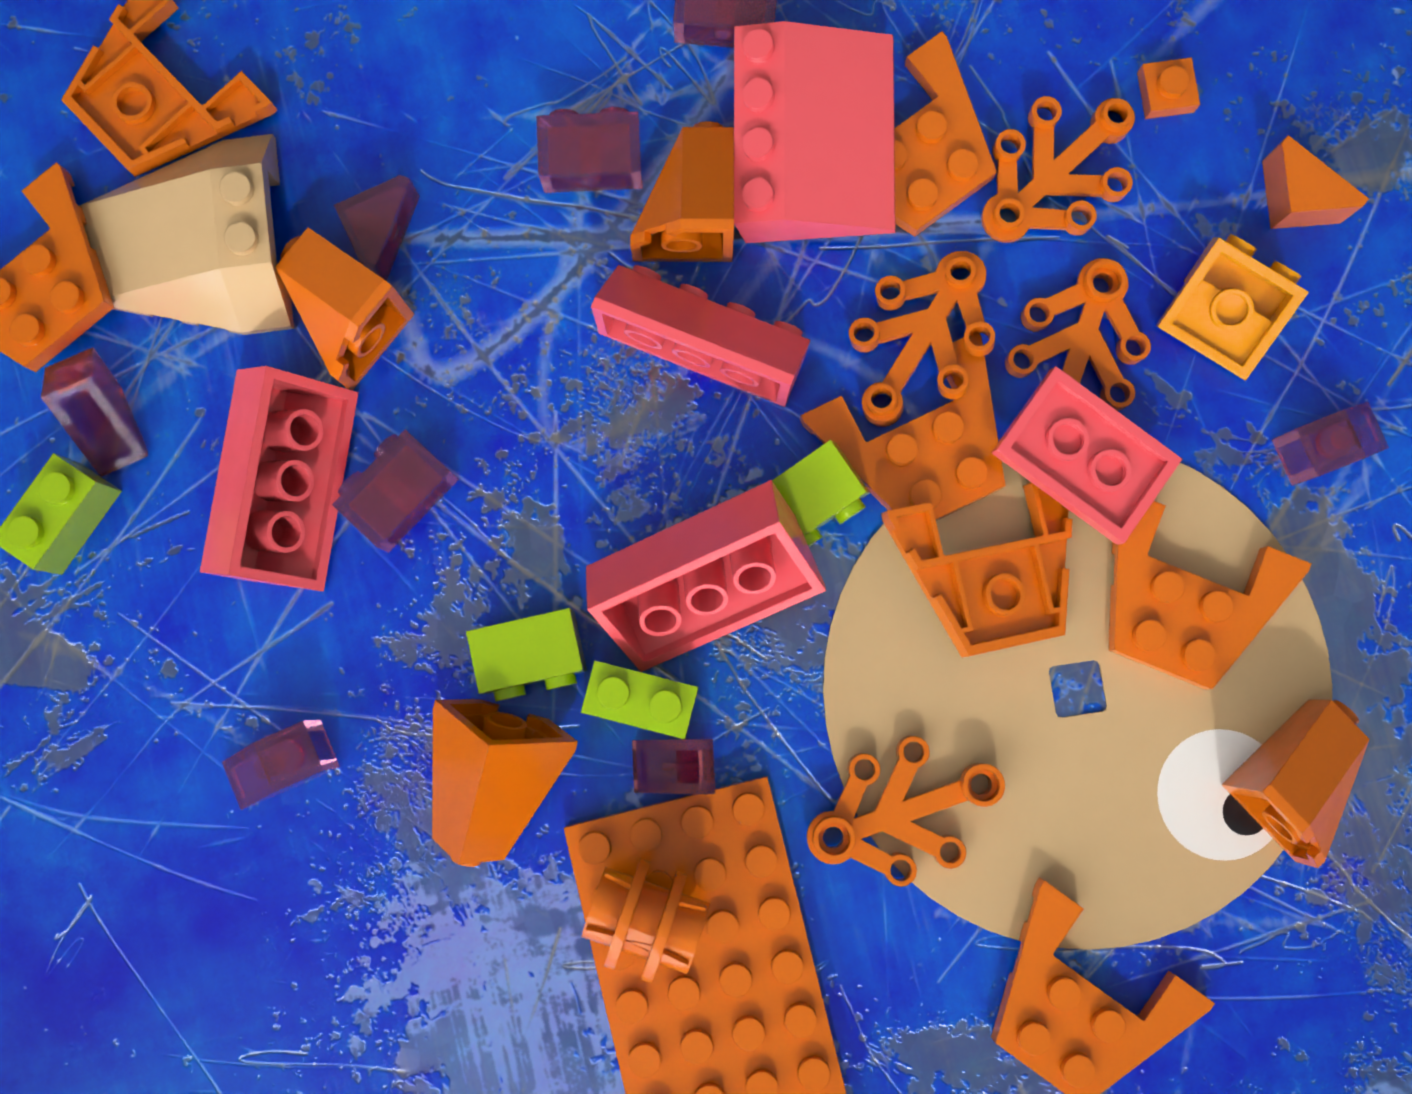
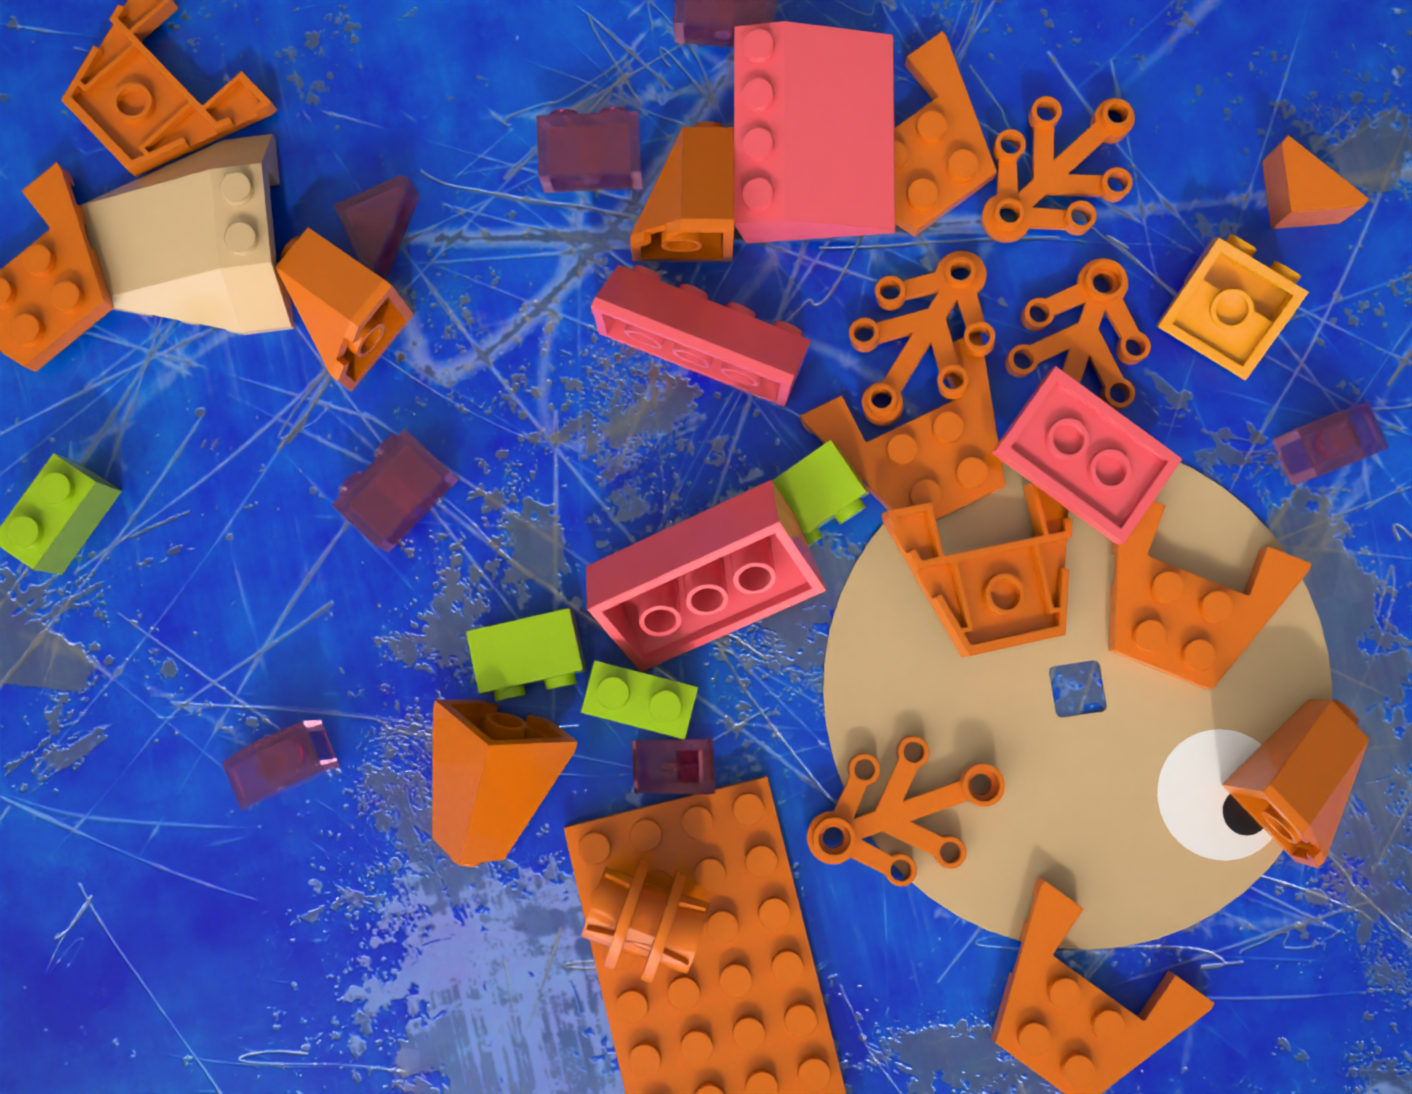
(93, 411): clear pink slope -> none
(279, 479): coral slope -> none
(1168, 88): orange plate -> none

